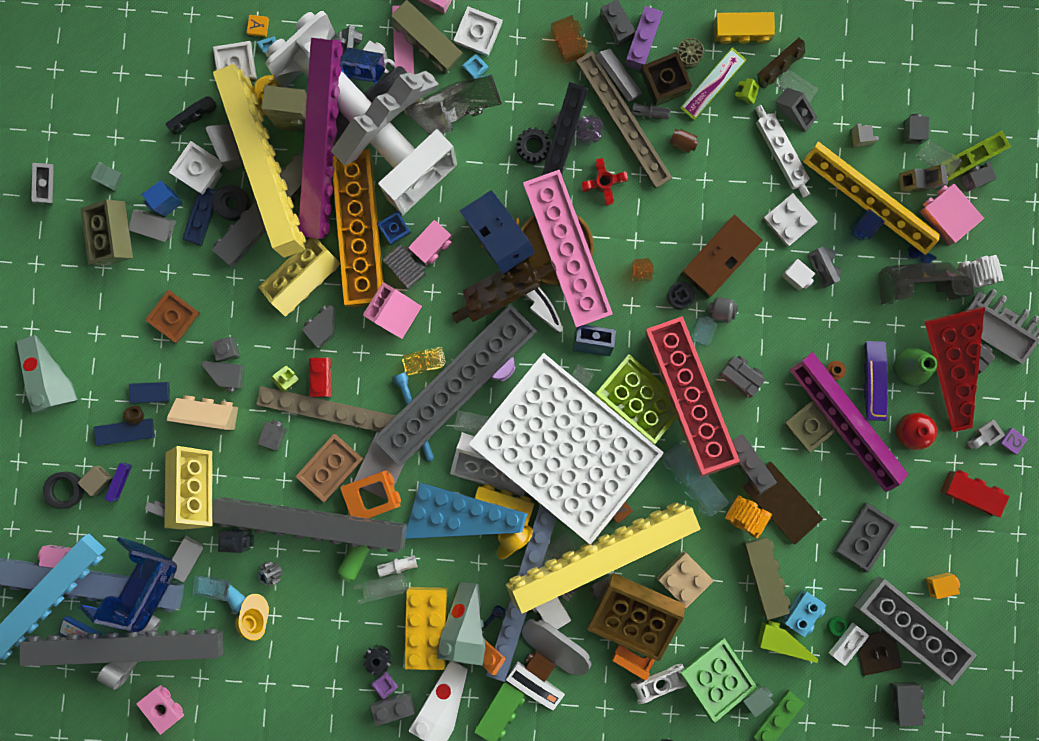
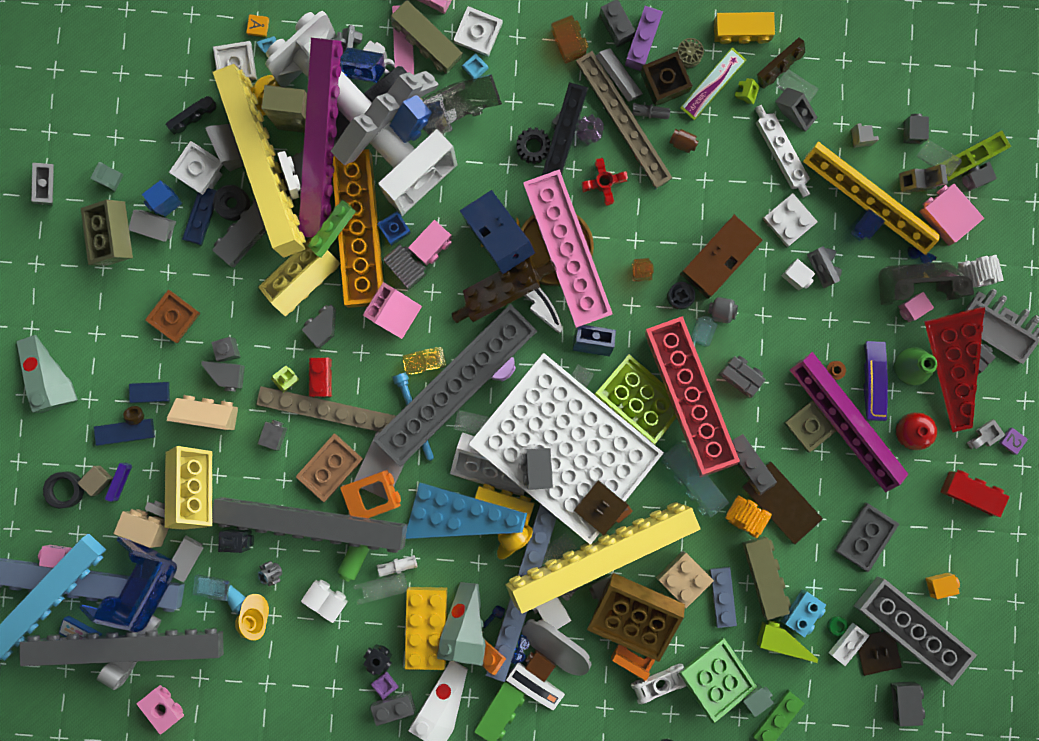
(141, 528): none -> tan brick
(288, 169): none -> white plate
(324, 600): none -> white brick
(331, 228): none -> bright green plate
(410, 119): none -> blue brick
(519, 655): none -> clear blue piece
(538, 468): none -> dark grey brick
(600, 507): none -> dark brown piece
(723, 597): none -> sand blue plate
(915, 307): none -> bright pink brick

